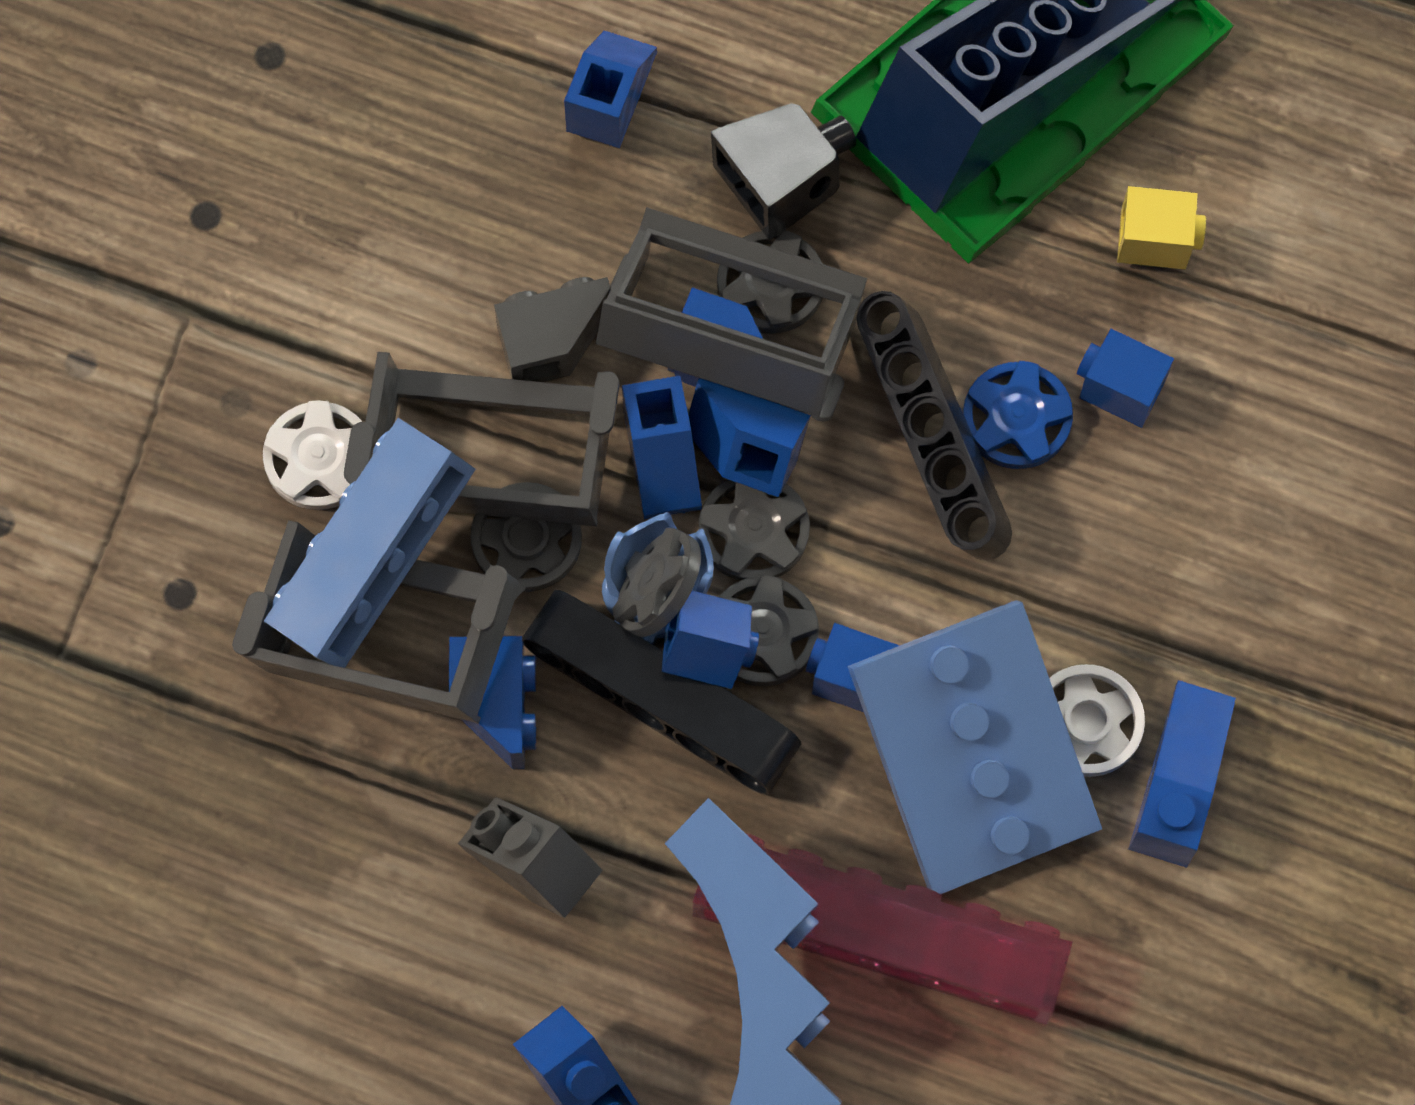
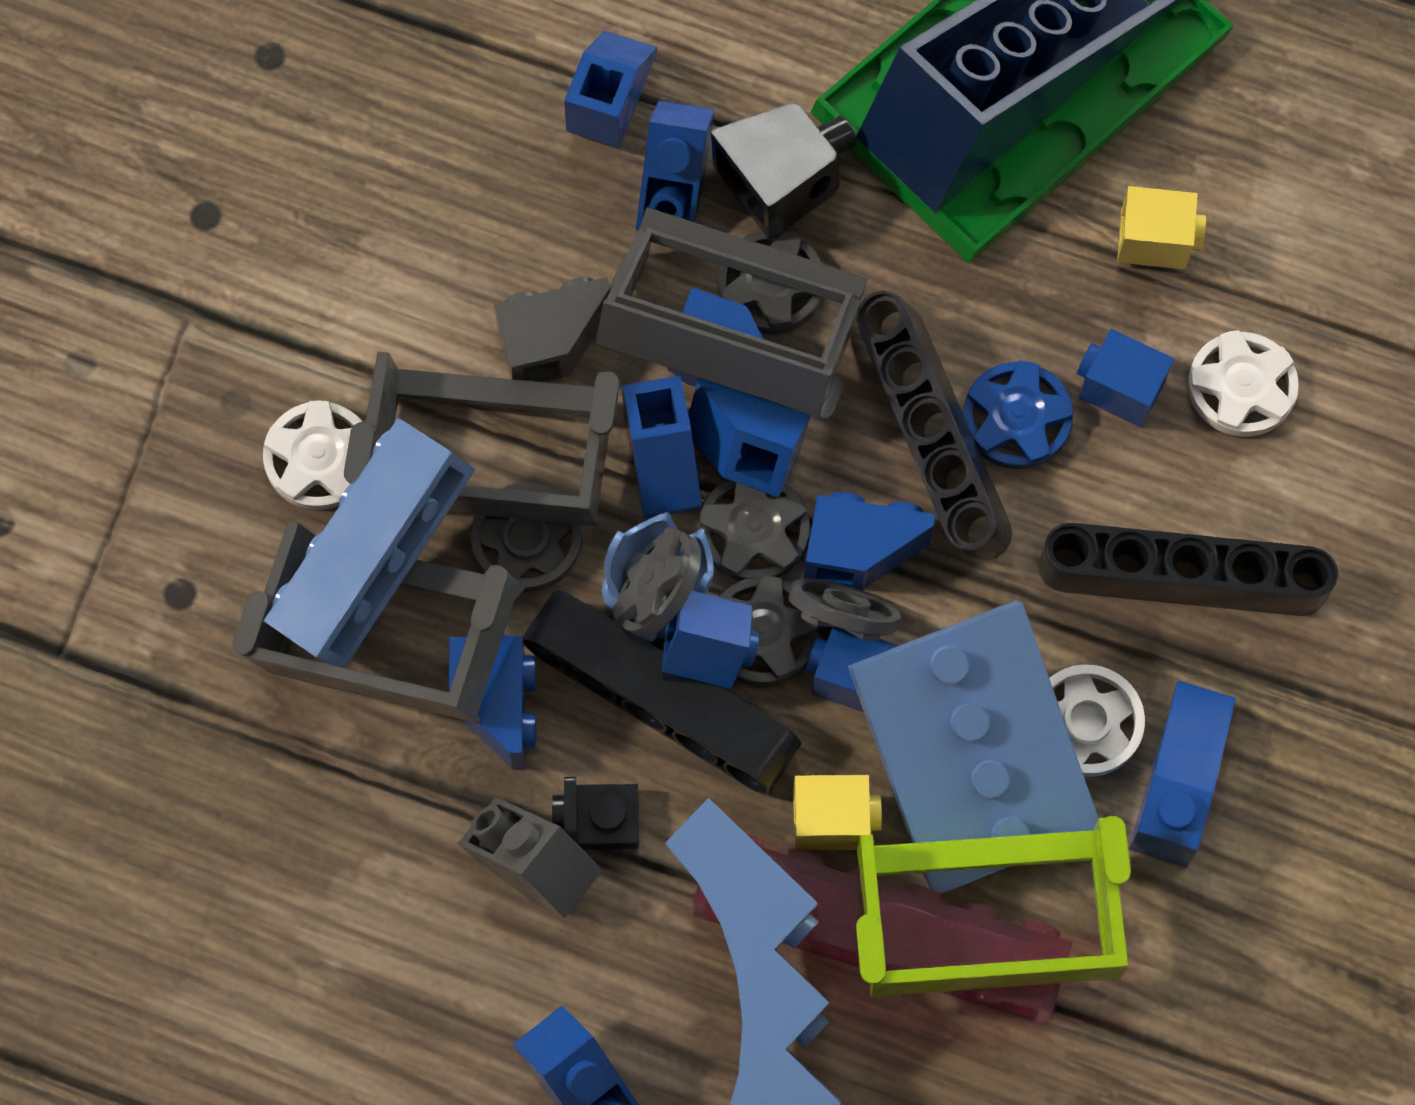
(598, 814): none -> black bracket
(675, 160): none -> blue slope
(834, 811): none -> light yellow brick
(844, 607): none -> dark grey wheel
(862, 540): none -> blue slope
(1103, 846): none -> lime piece
(1213, 557): none -> black beam
(1243, 383): none -> white wheel

